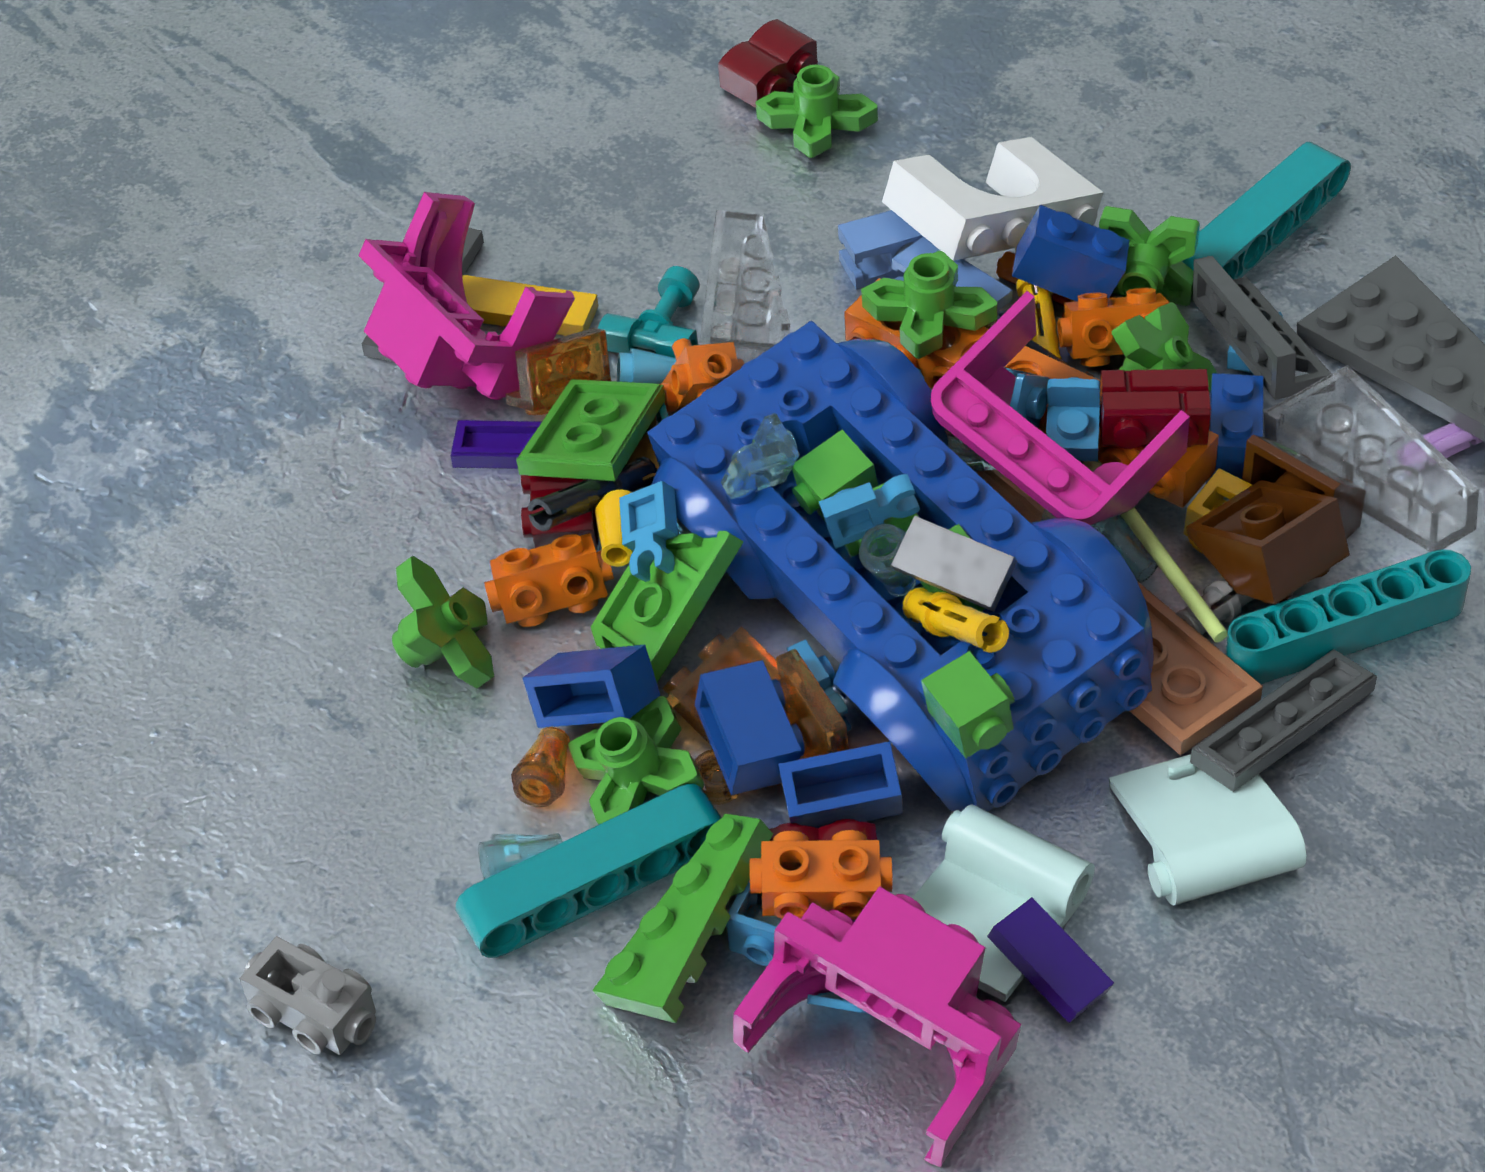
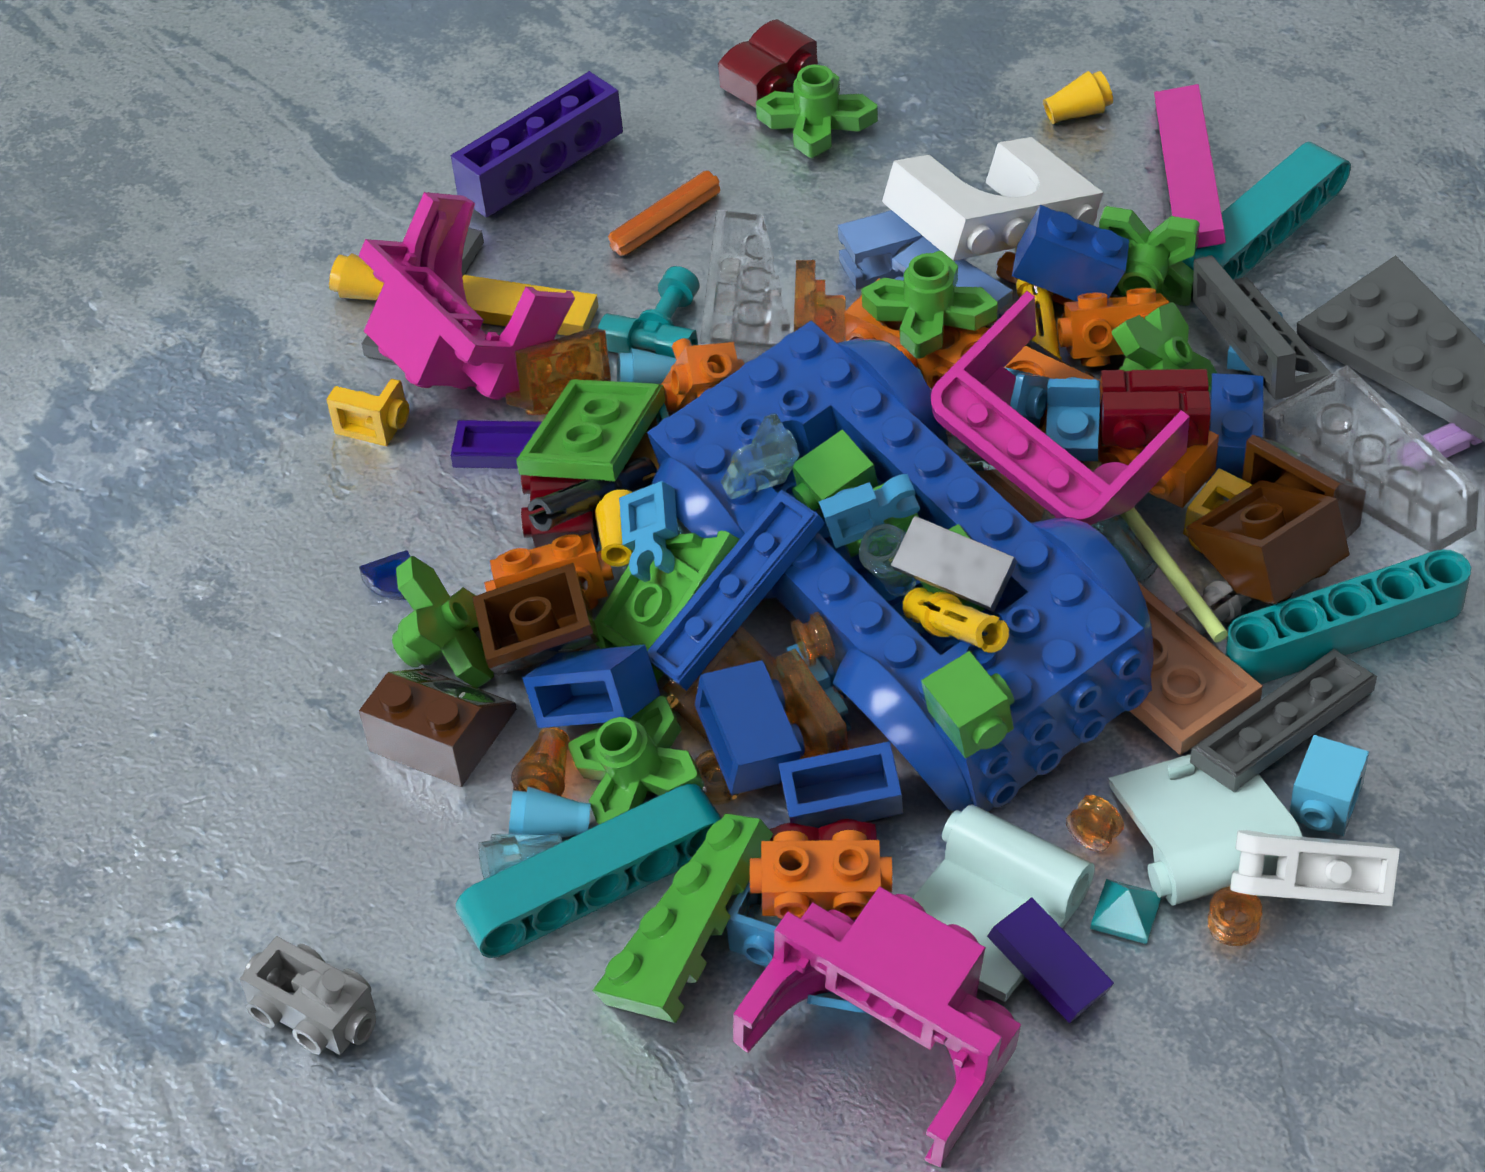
(354, 279): none -> yellow cone
(367, 415): none -> yellow bracket
(381, 575): none -> clear blue tile
(433, 723): none -> reddish brown slope
(534, 620): none -> reddish brown slope
(537, 143): none -> dark purple brick
(547, 814): none -> medium azure cone
(664, 213): none -> orange axle
(734, 589): none -> blue tile
(813, 639): none -> clear orange bush
(815, 305): none -> clear orange bracket
(1080, 98): none -> yellow cone
(1094, 823): none -> clear orange bush
(1126, 911): none -> teal slope
(1189, 161): none -> dark pink tile
(1233, 932): none -> clear orange bush
(1316, 869): none -> white plate
(1328, 785): none -> medium azure brick

